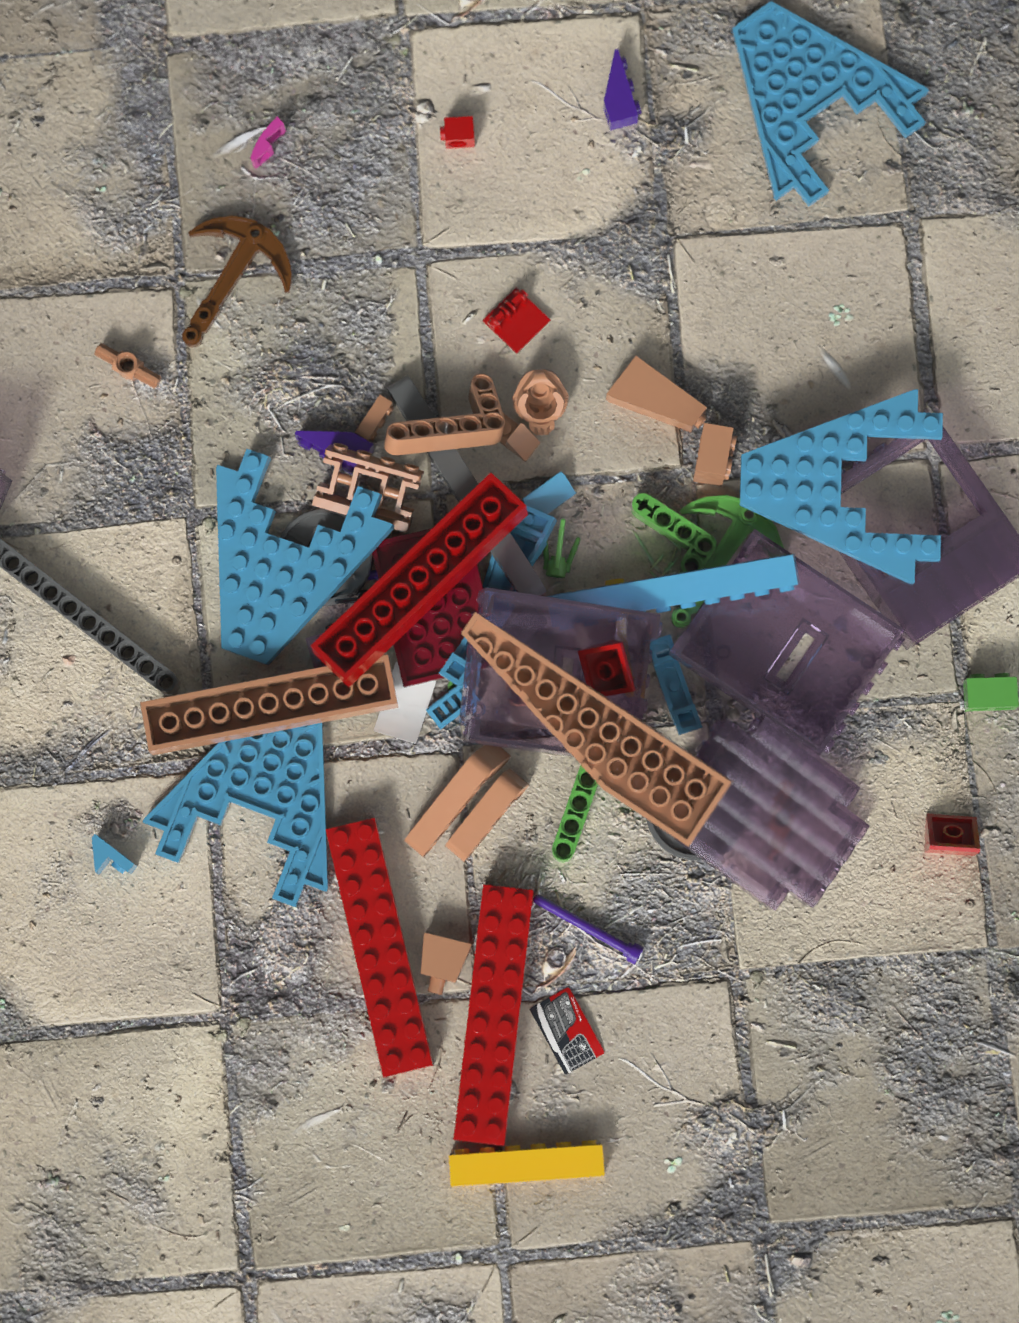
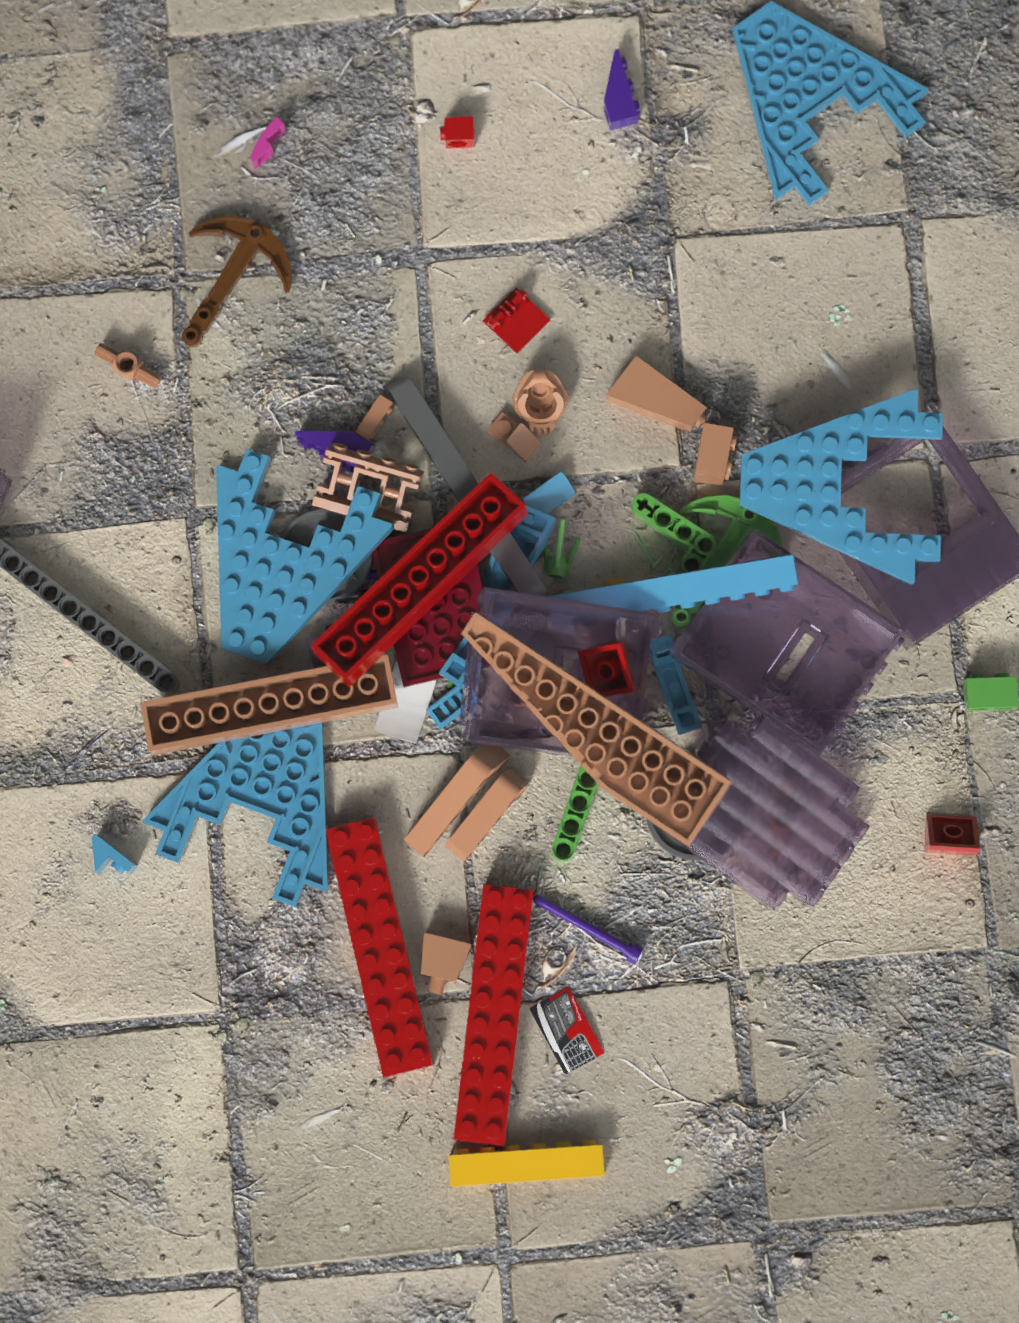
(452, 432): nougat beam -> none

